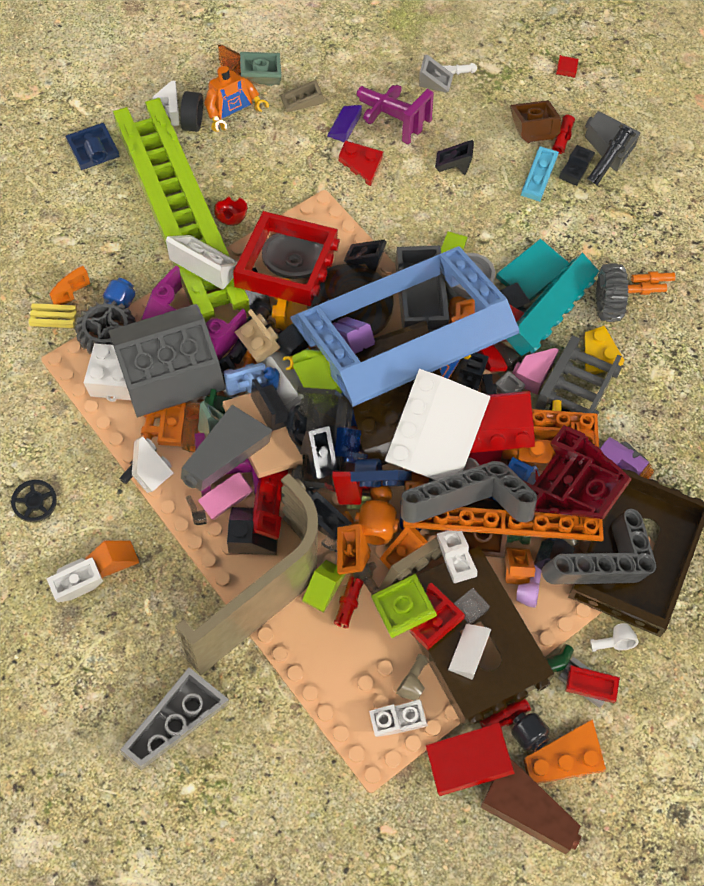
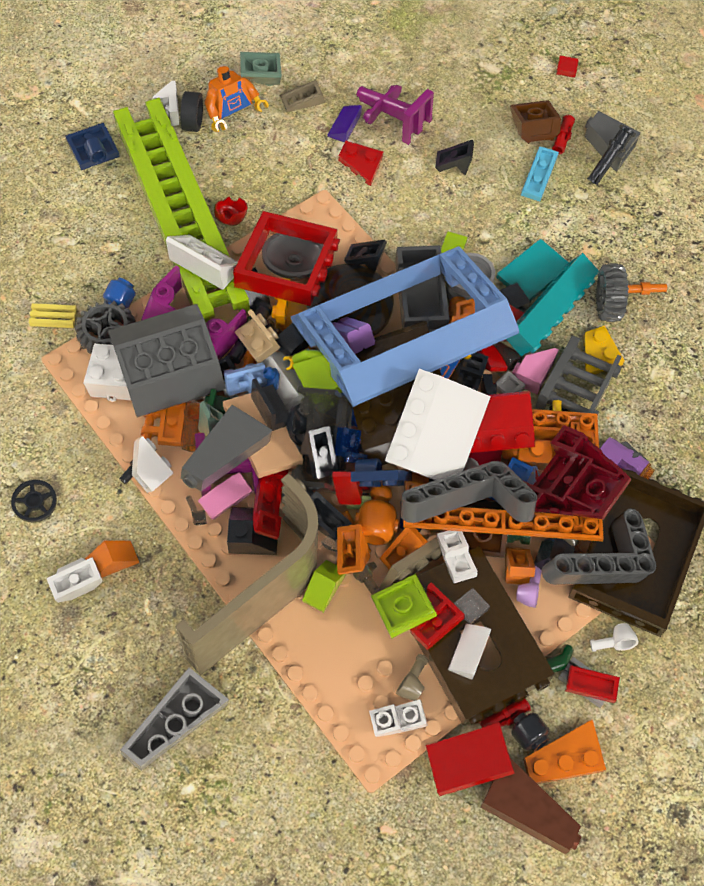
(64, 289): orange slope -> none
(229, 58): clear orange slope -> none
(348, 602): red pin -> none
(434, 75): light grey slope -> none
(461, 68): white piece -> none
(577, 165): black slope -> none
(653, 277): orange bar -> none

